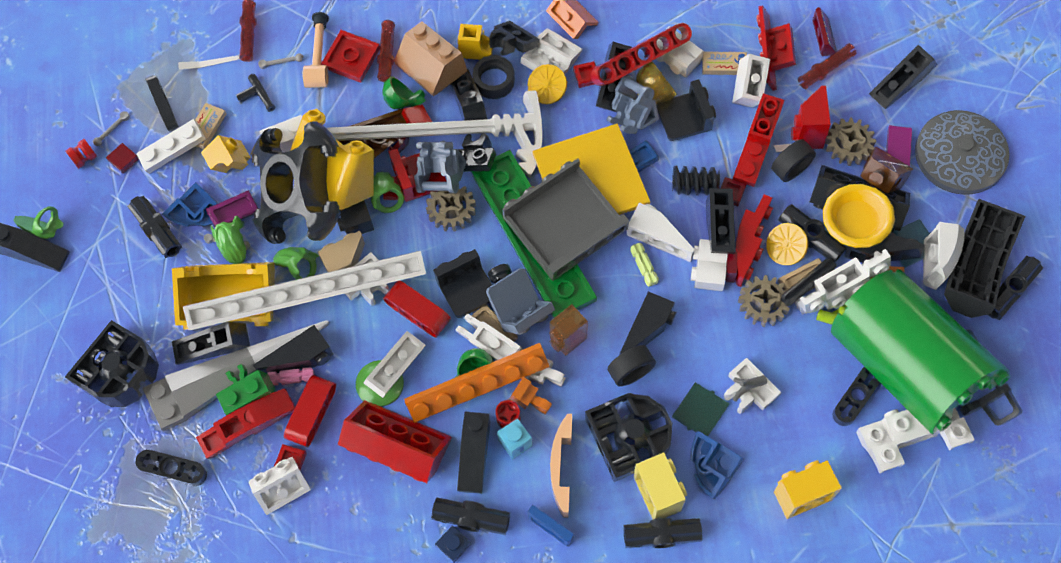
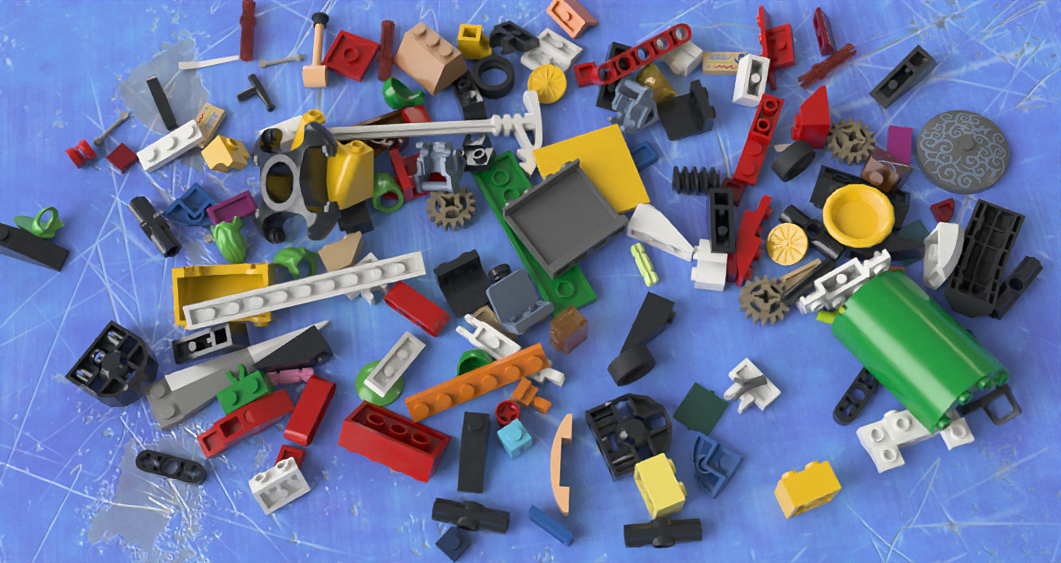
(943, 210): none -> dark red tile

